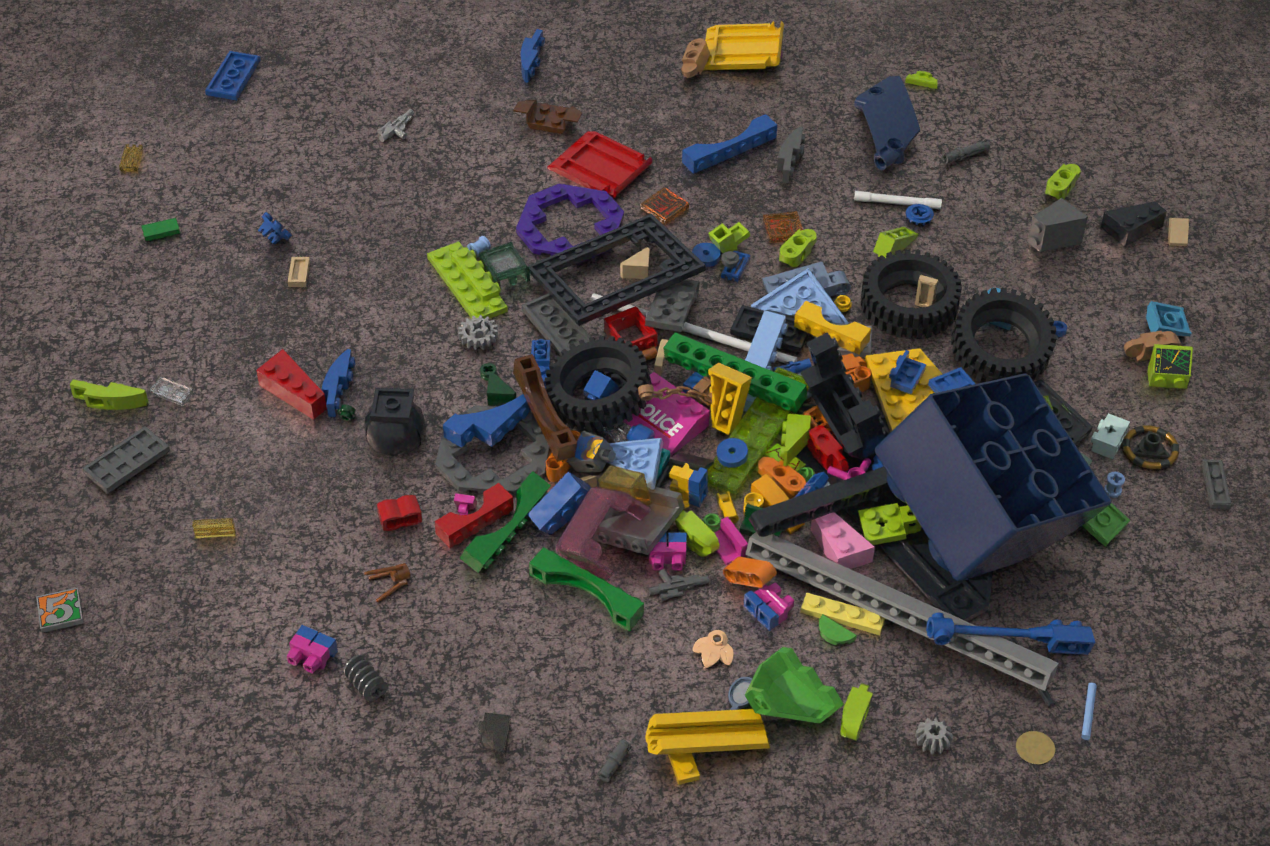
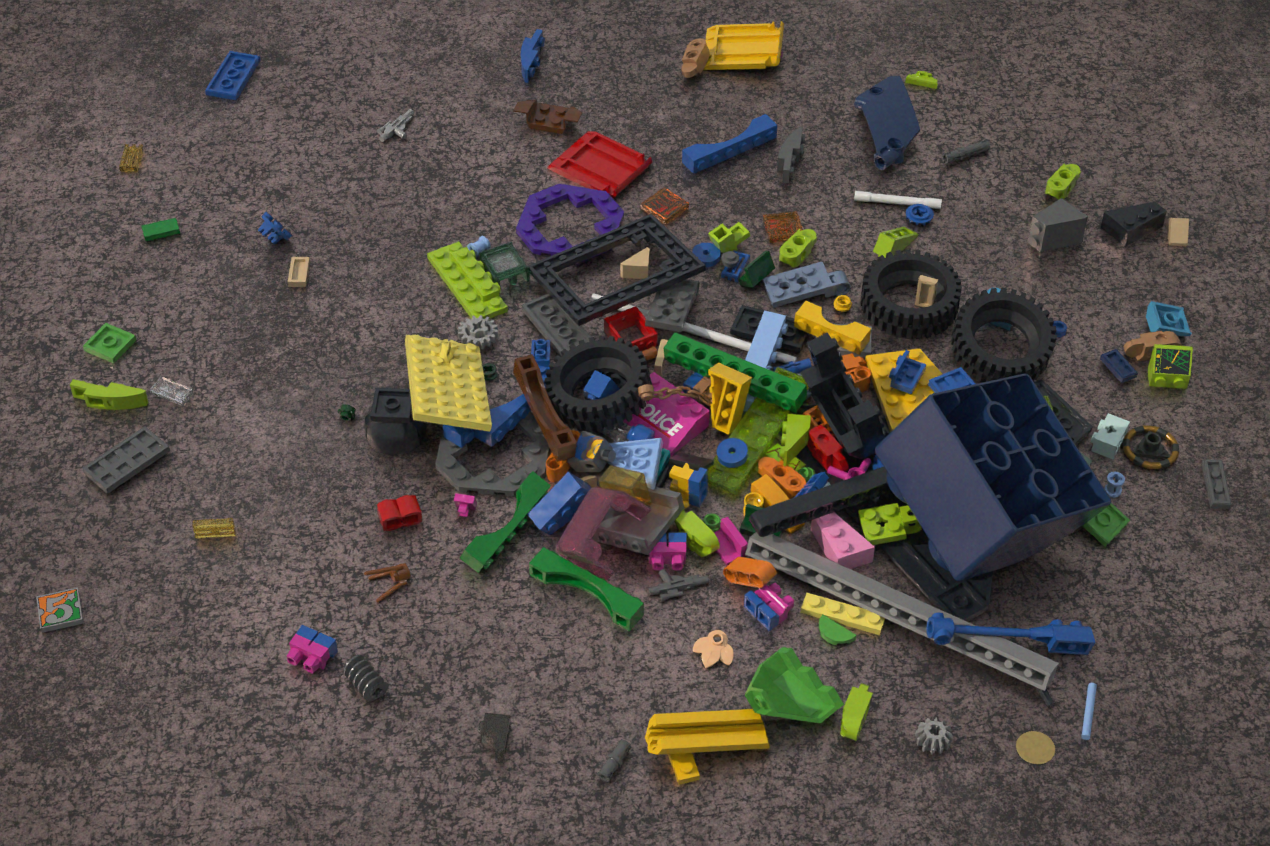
(109, 343): none -> bright green tile
(291, 384): red wedge -> none
(336, 380): blue slope -> none
(447, 383): none -> light yellow plate
(455, 528): red arch -> none
(498, 391): dark green slope -> none
(727, 507): yellow bar -> none
(737, 693): piece -> none
(757, 270): none -> dark green panel
(792, 295): light blue tile -> none
(1118, 365): none -> dark blue plate

